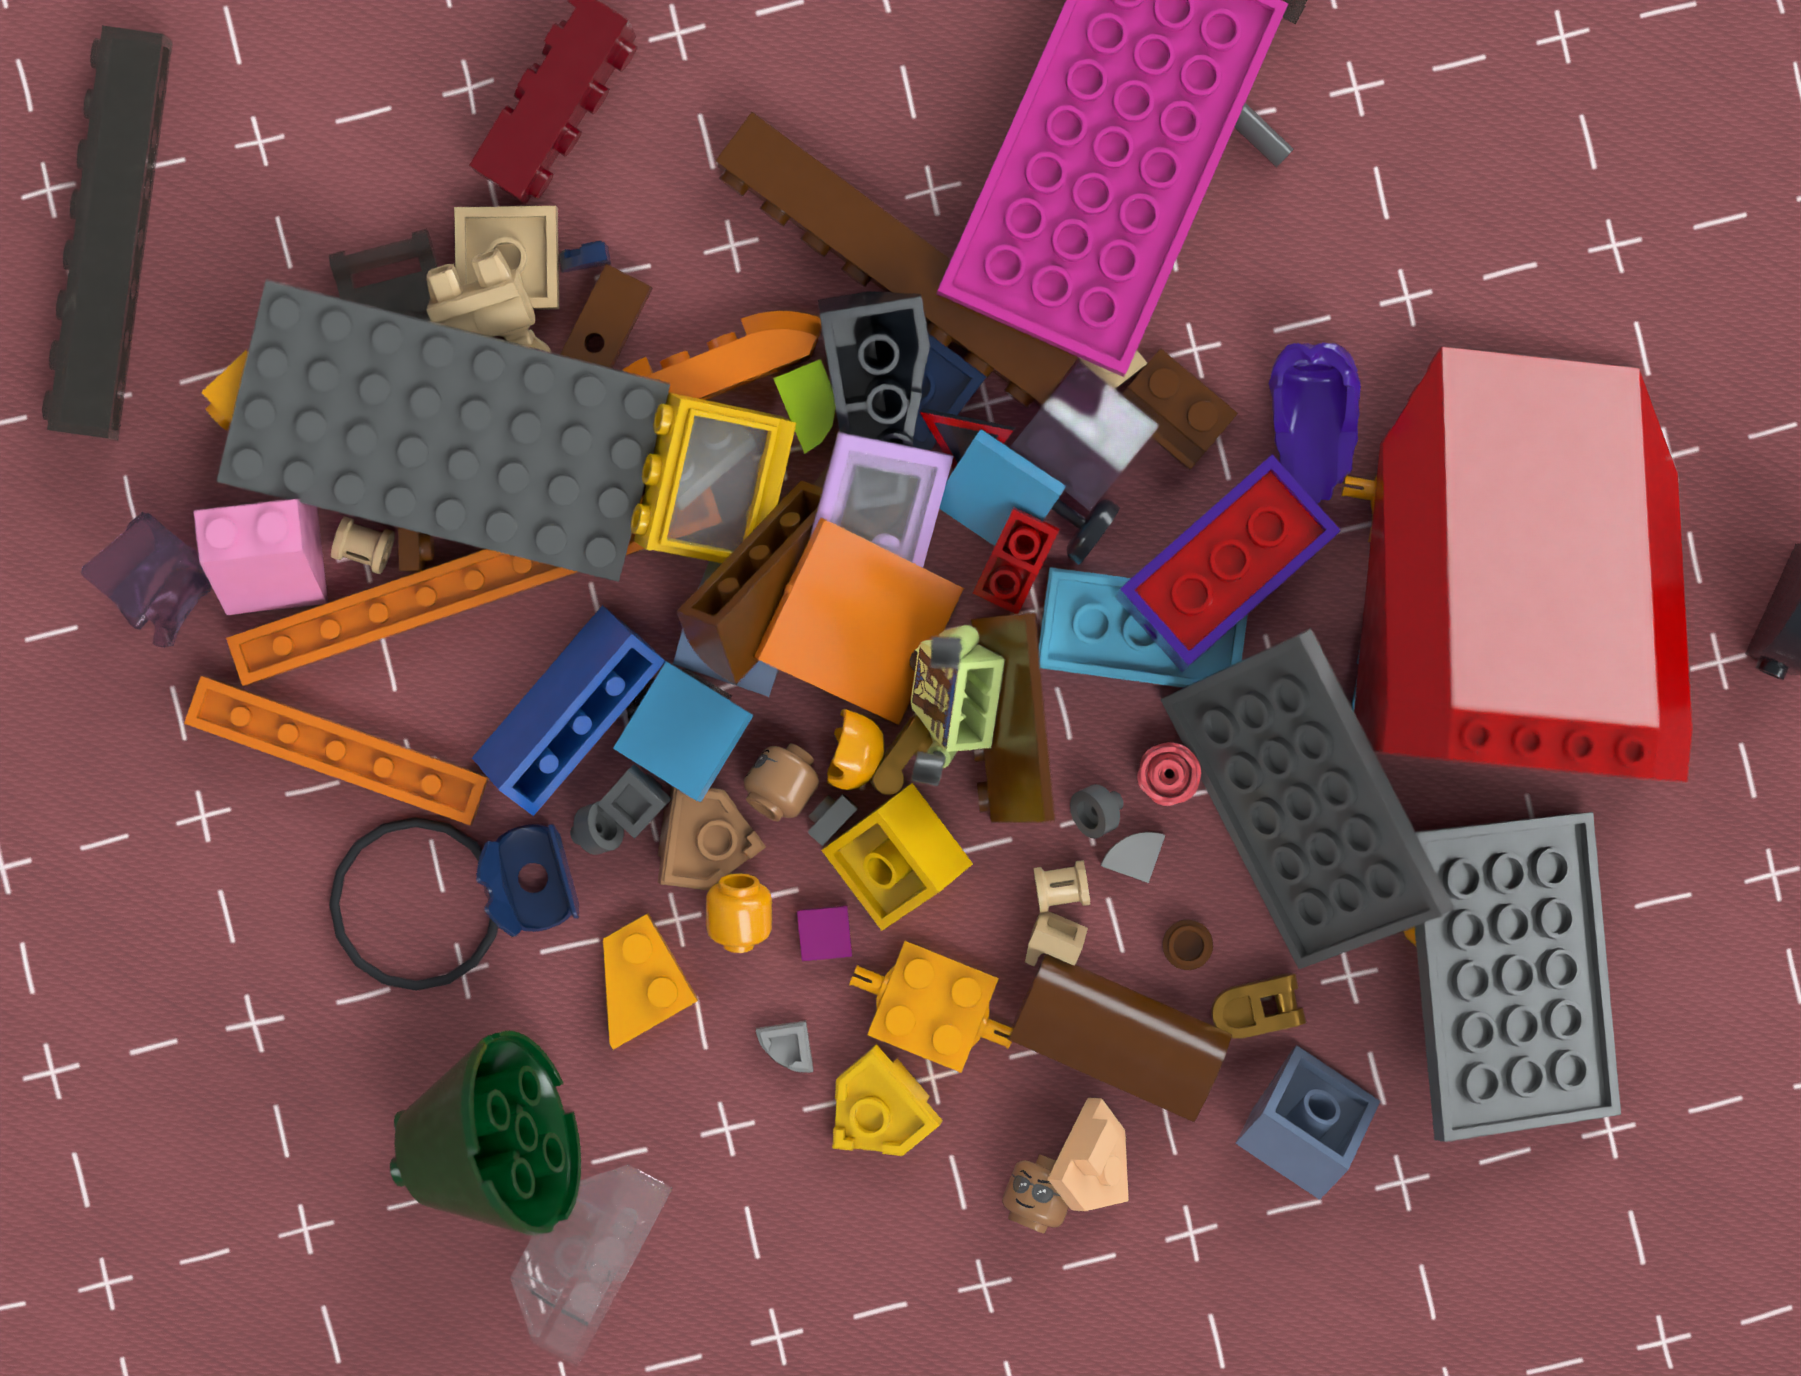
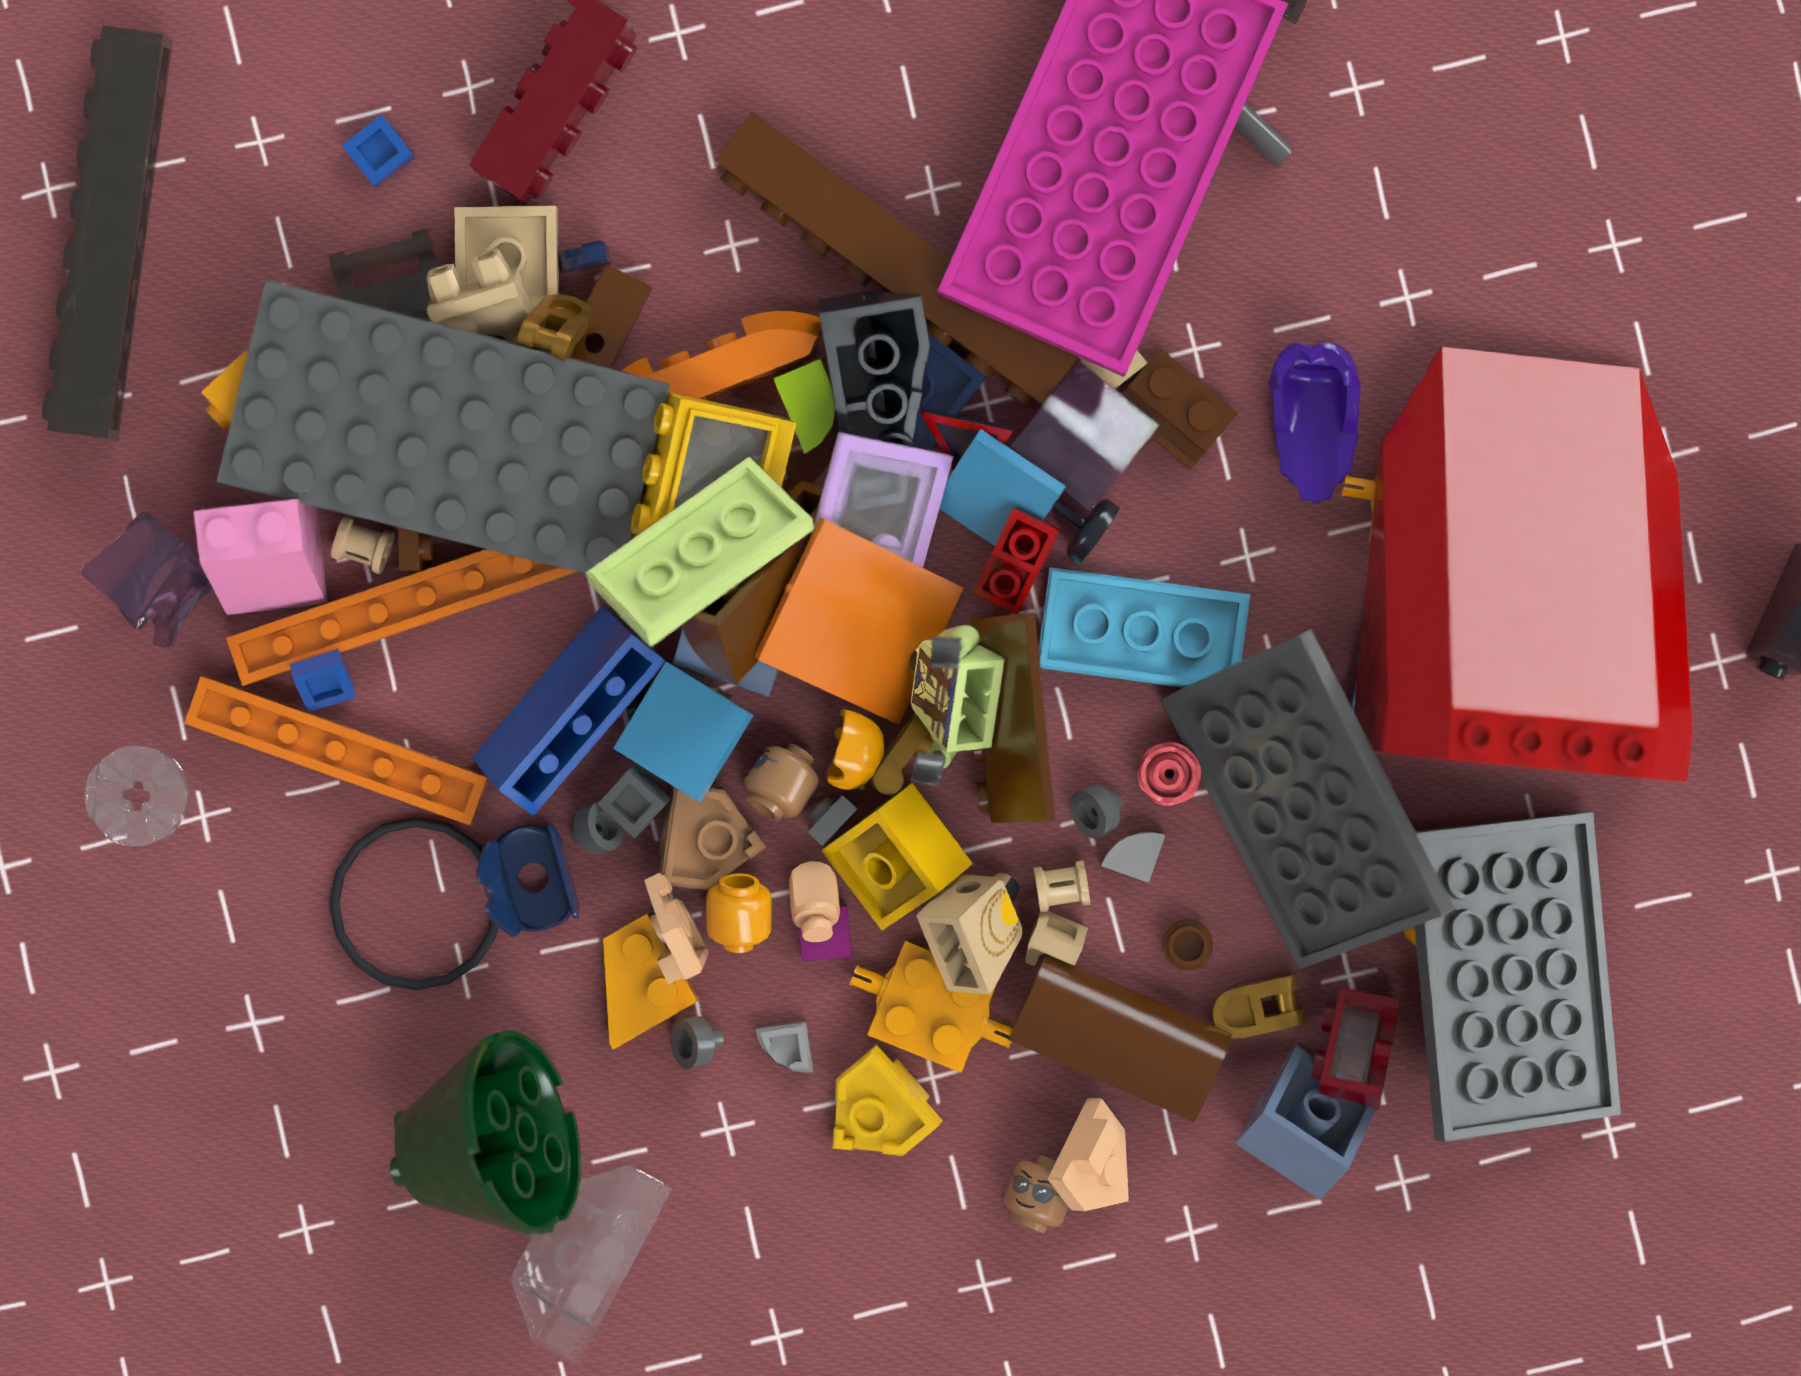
(116, 816): none -> clear plate
(323, 680): none -> blue tile
(378, 151): none -> blue tile
(555, 325): none -> pearl gold plate
(676, 928): none -> light nougat plate
(694, 1042): none -> dark grey tile
(699, 551): none -> yellowish green tile
(814, 900): none -> light nougat arm
(972, 931): none -> tan torso
(1227, 563): red brick -> none
(1358, 1046): none -> dark red window

